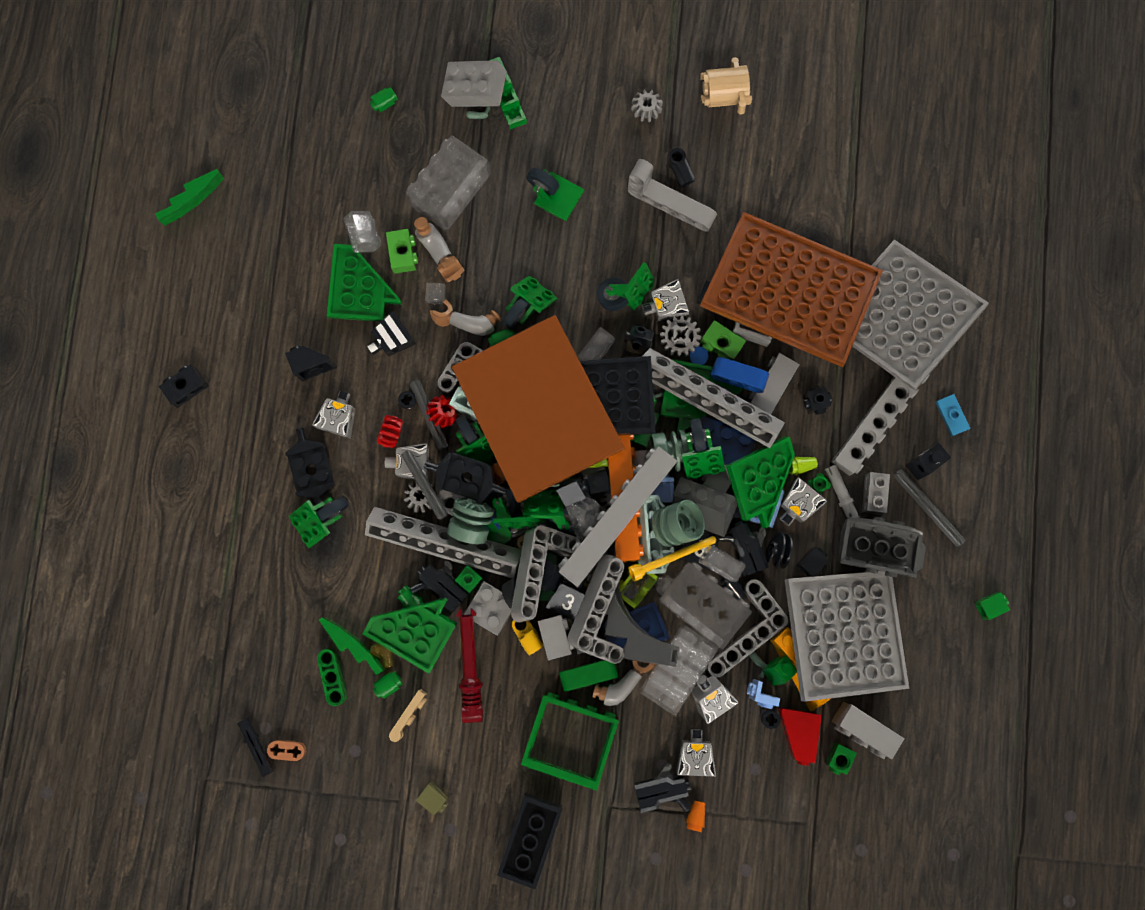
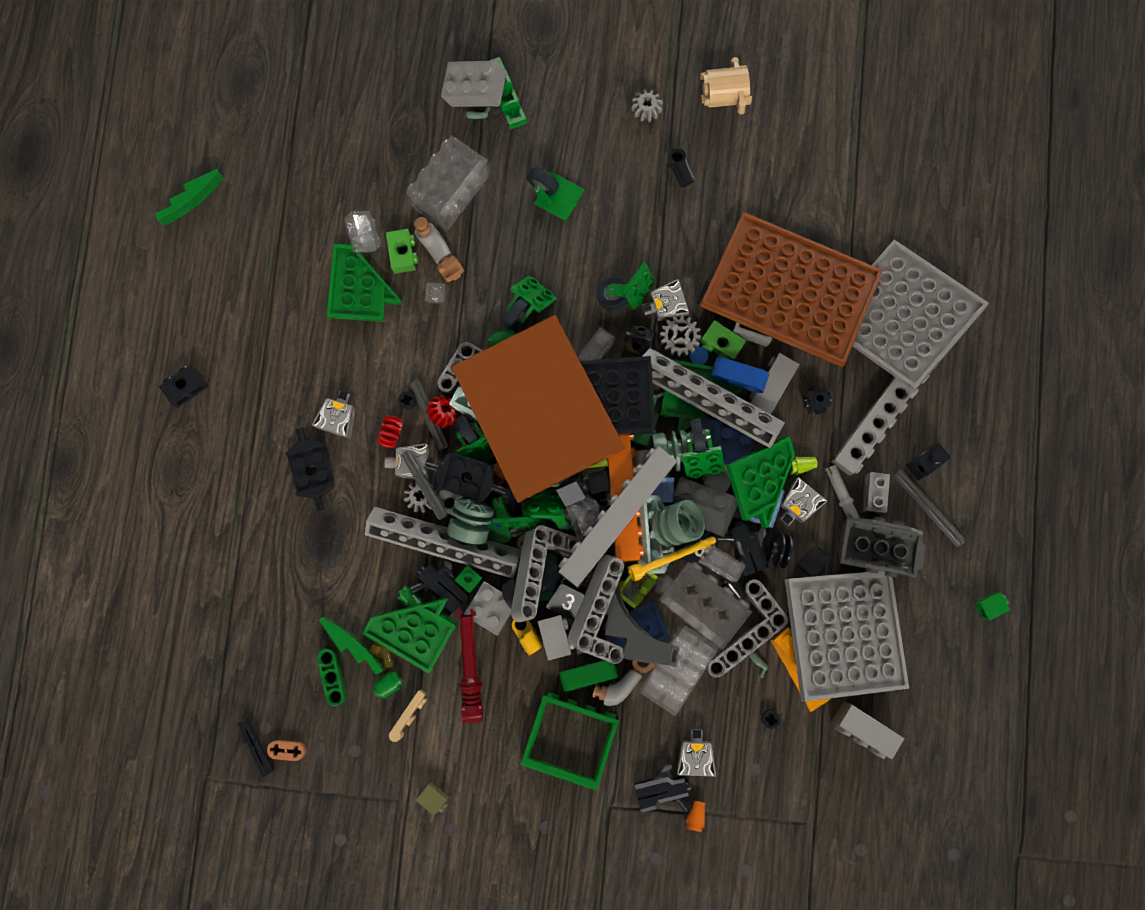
(308, 363): black slope -> none
(310, 523): green plate -> none
(383, 99): green brick -> none
(390, 336): black torso -> none
(473, 324): piece -> none
(530, 841): black brick -> none
(667, 199): light grey beam -> none
(712, 698): light grey torso -> none
(763, 700): light blue bracket -> none
(779, 670): green brick -> none
(801, 733): red slope -> none
(819, 479): green plate -> none
(848, 755): green brick -> none
(952, 415): dark azure plate -> none

